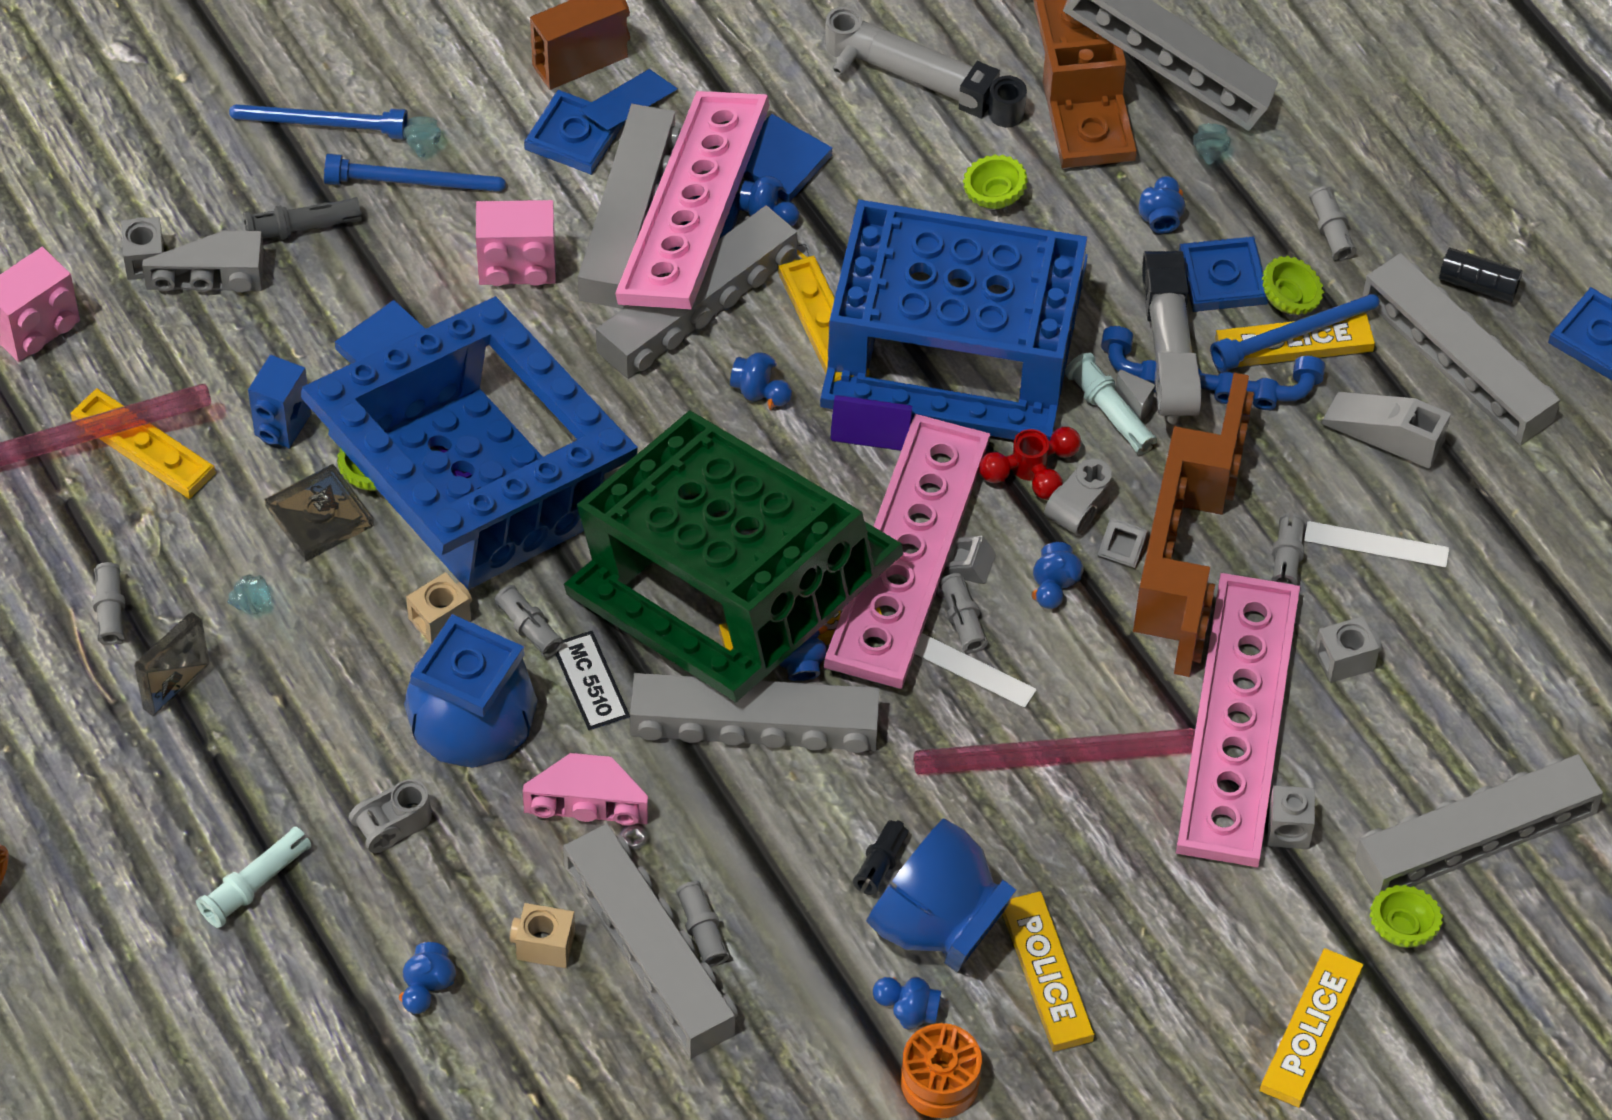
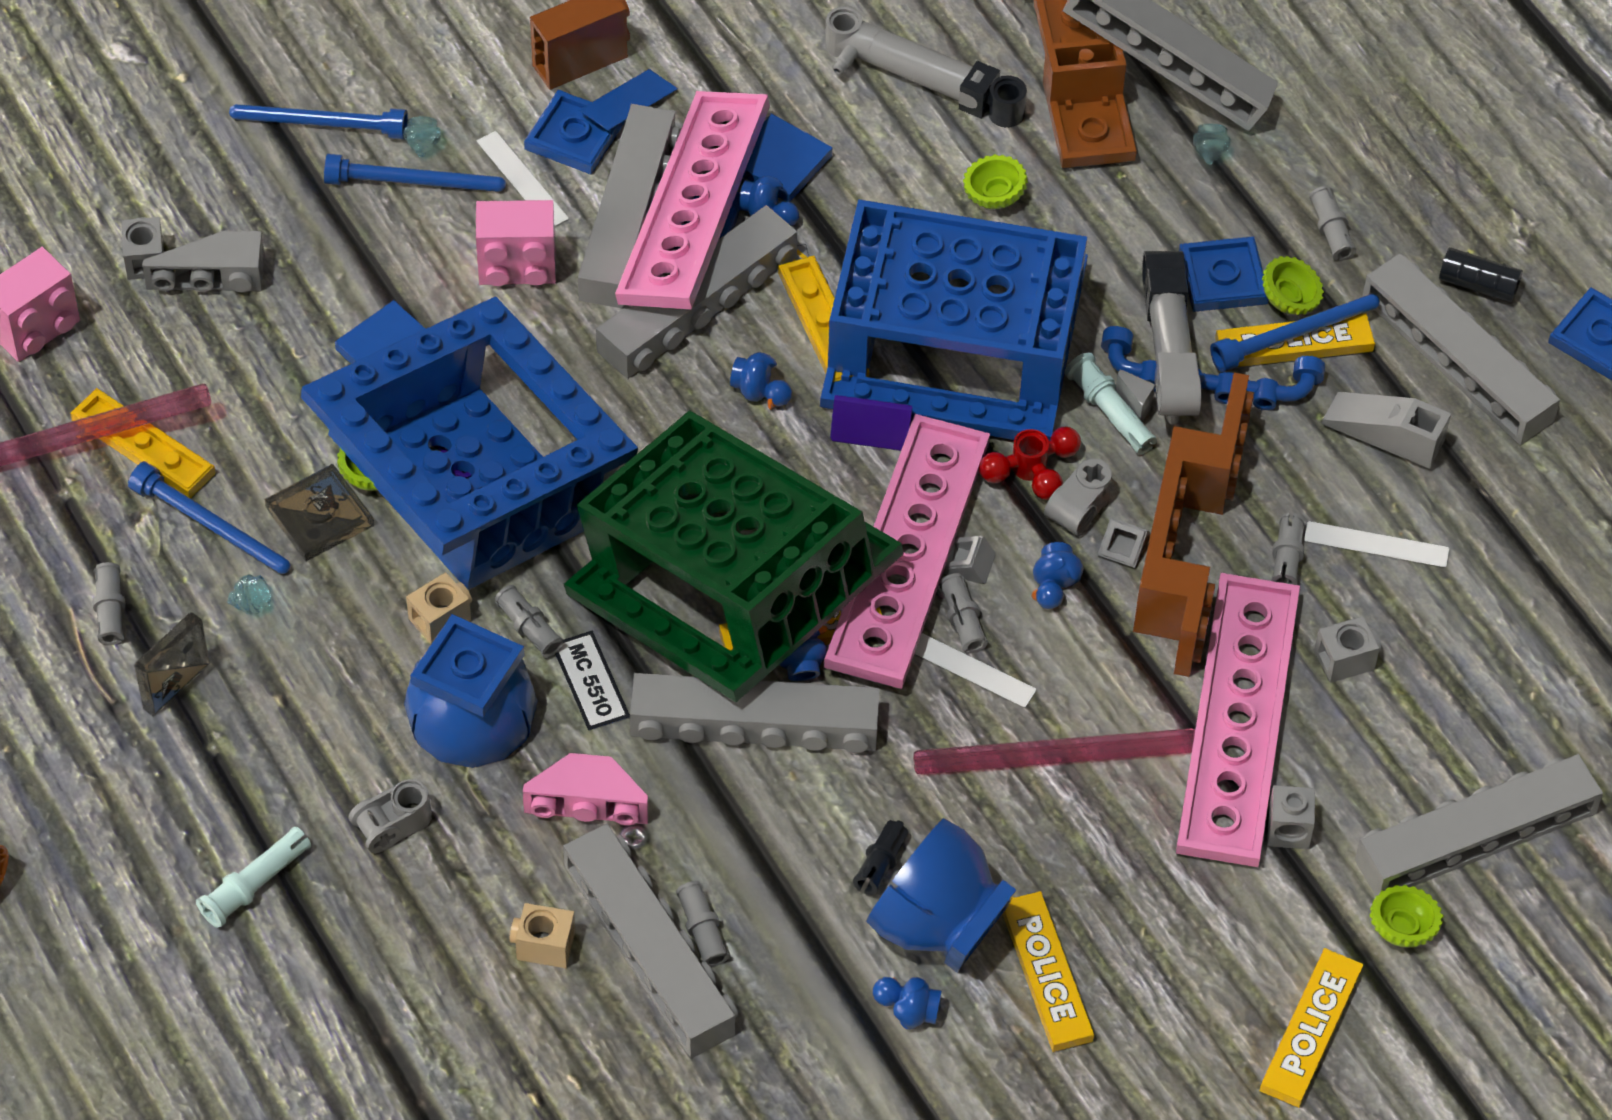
(148, 481): none -> blue piece
(277, 401): blue brick -> none
(284, 222): dark grey pin -> none
(426, 972): blue animal -> none
(517, 172): none -> white sticker
(941, 1070): orange wheel -> none
(1162, 205): blue animal -> none

